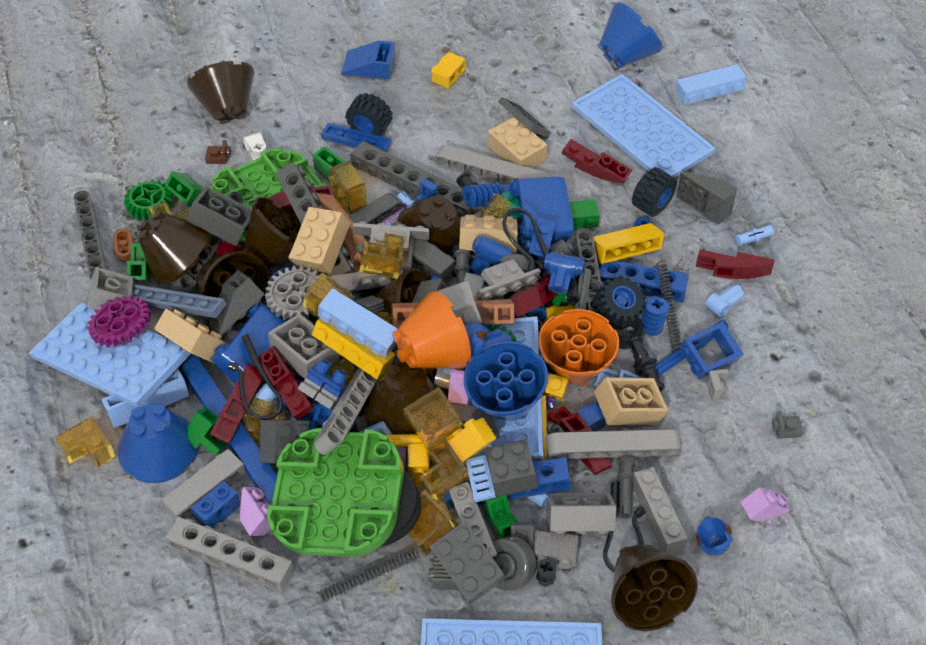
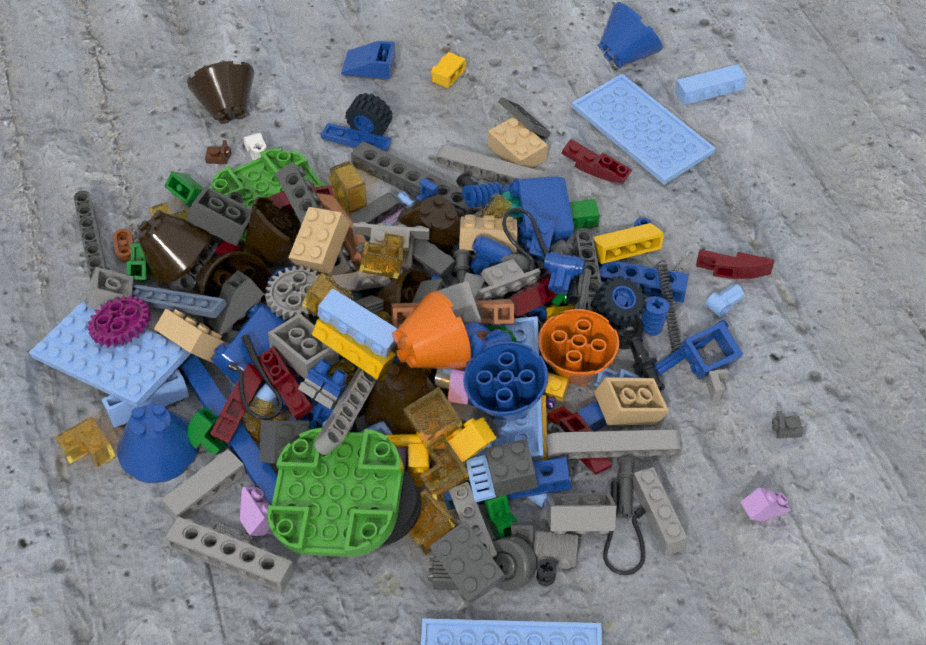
(144, 196): green gear -> none
(216, 505): blue brick -> none
(324, 160): green brick -> none
(365, 575): dark grey piece -> none
(651, 587): dark brown cone -> none
(654, 191): black wheel -> none
(707, 195): dark grey slope -> none
(714, 536): blue hair -> none
(754, 235): light blue pin -> none

